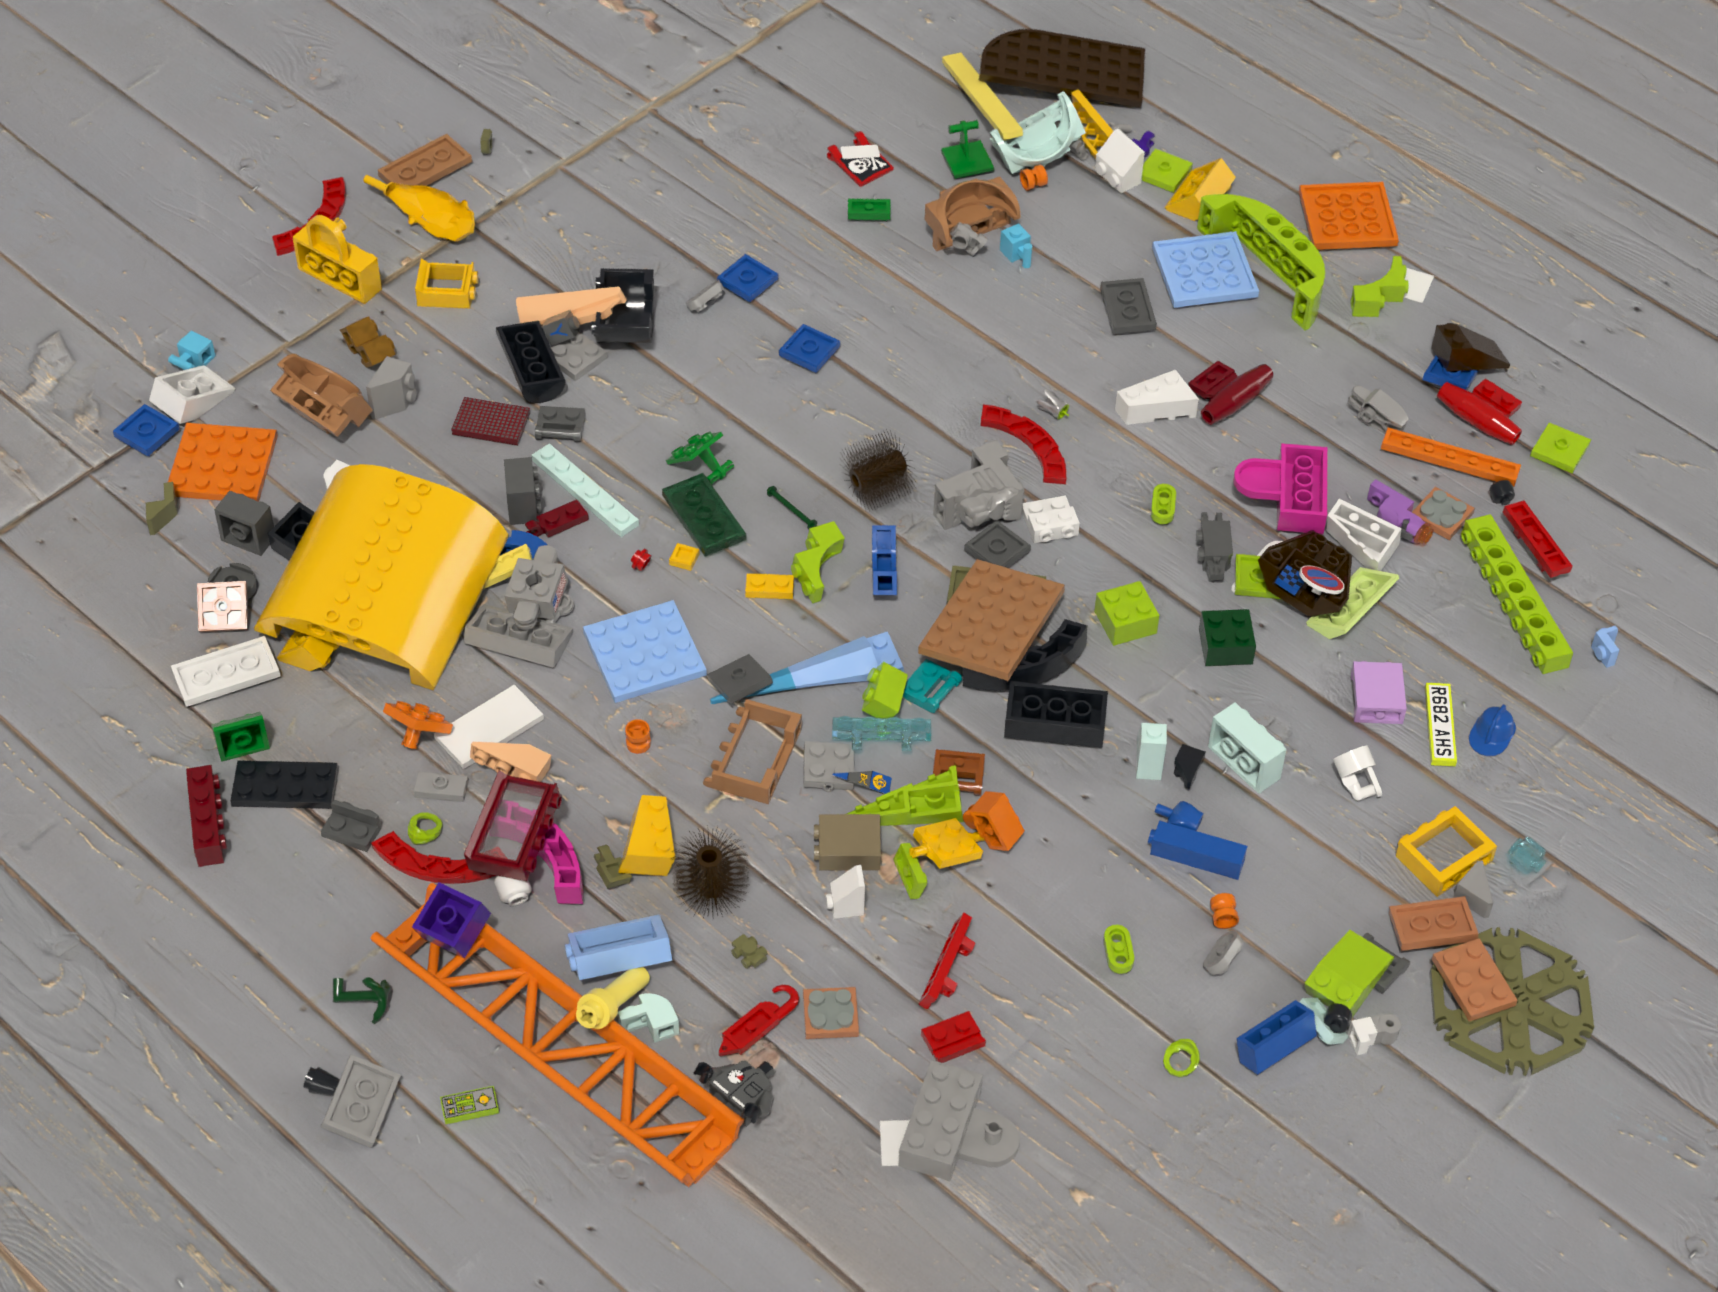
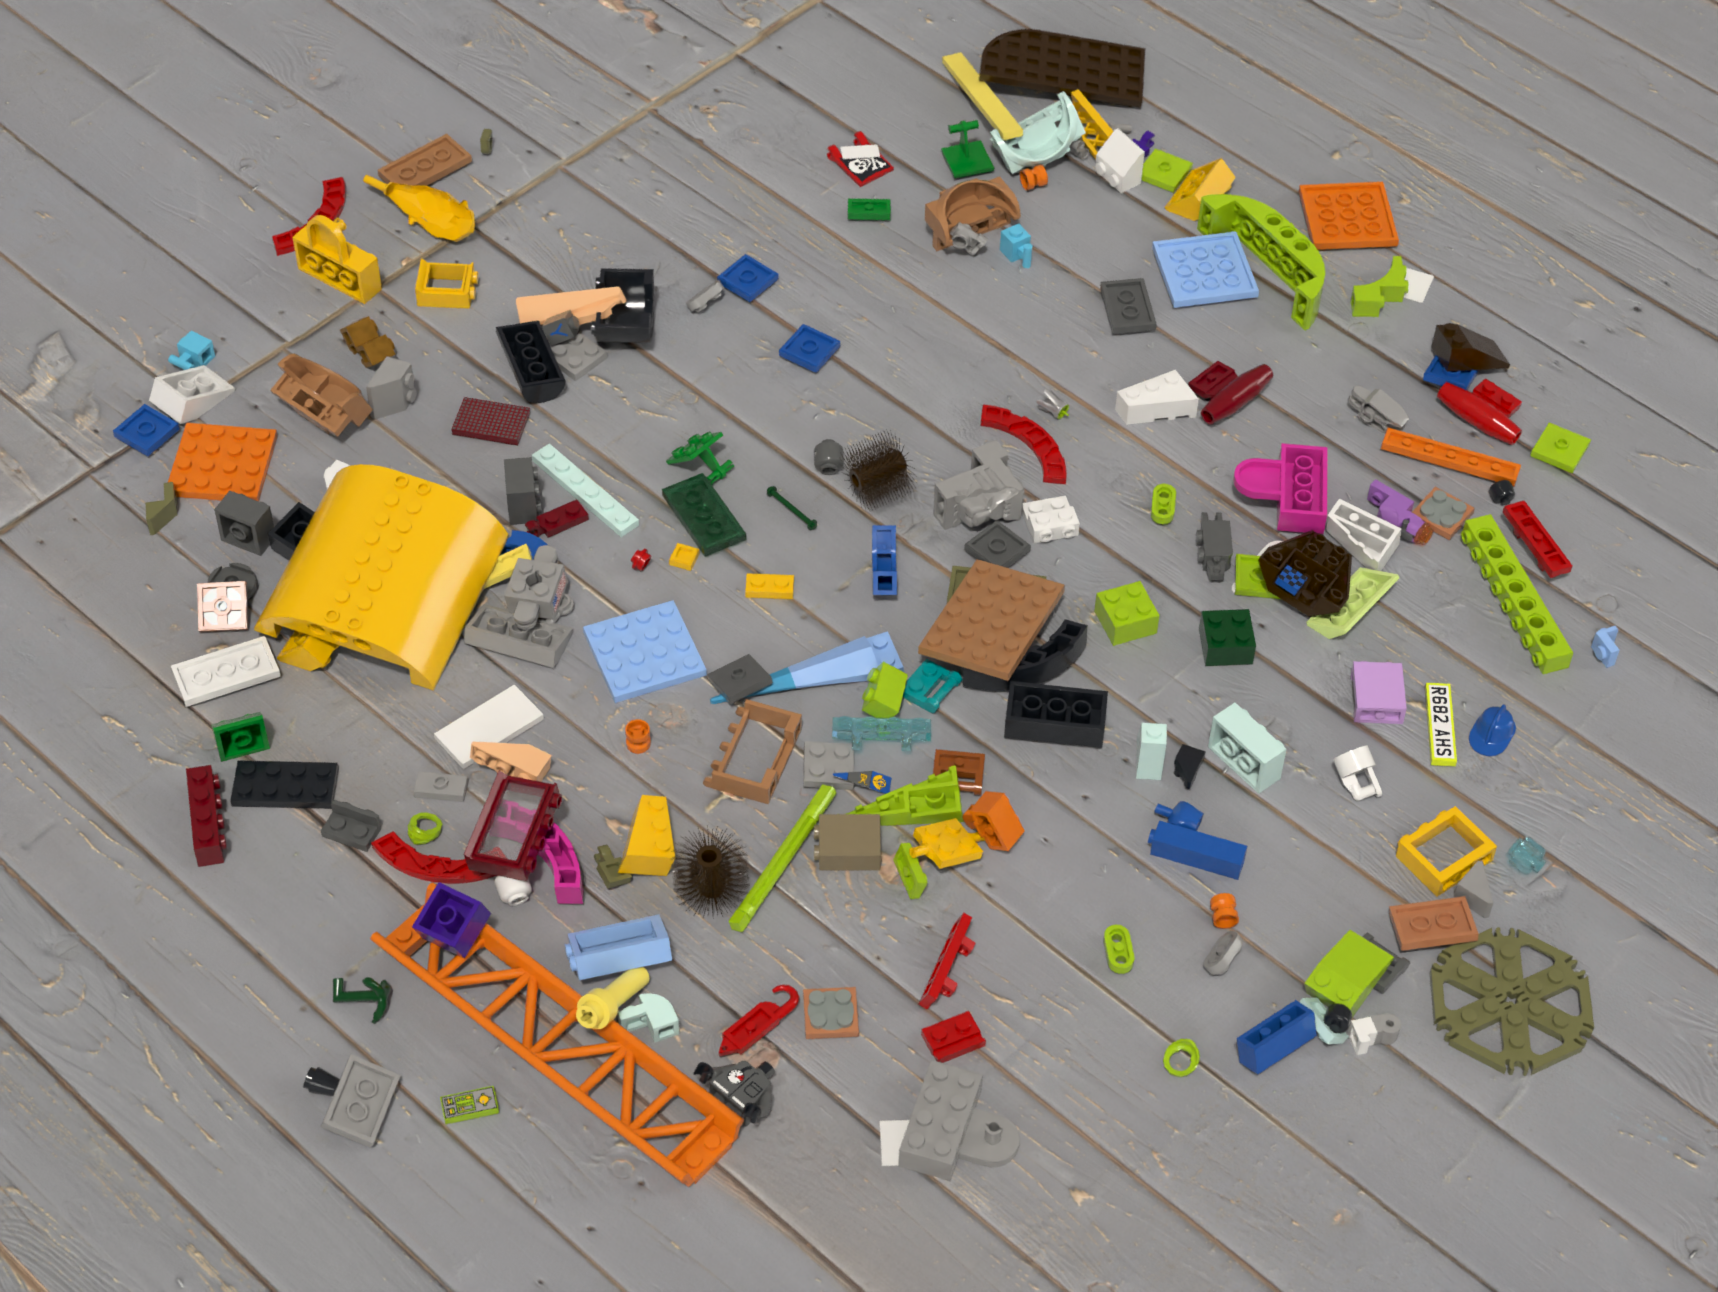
(417, 719): orange plate -> none
(560, 422): dark grey plate -> none
(748, 949): olive piece -> none
(782, 858): none -> lime piece
(821, 544): lime arch -> none
(827, 457): none -> dark grey head
(847, 894): white slope -> none
(1321, 580): piece -> none
(1474, 980): nougat plate -> none

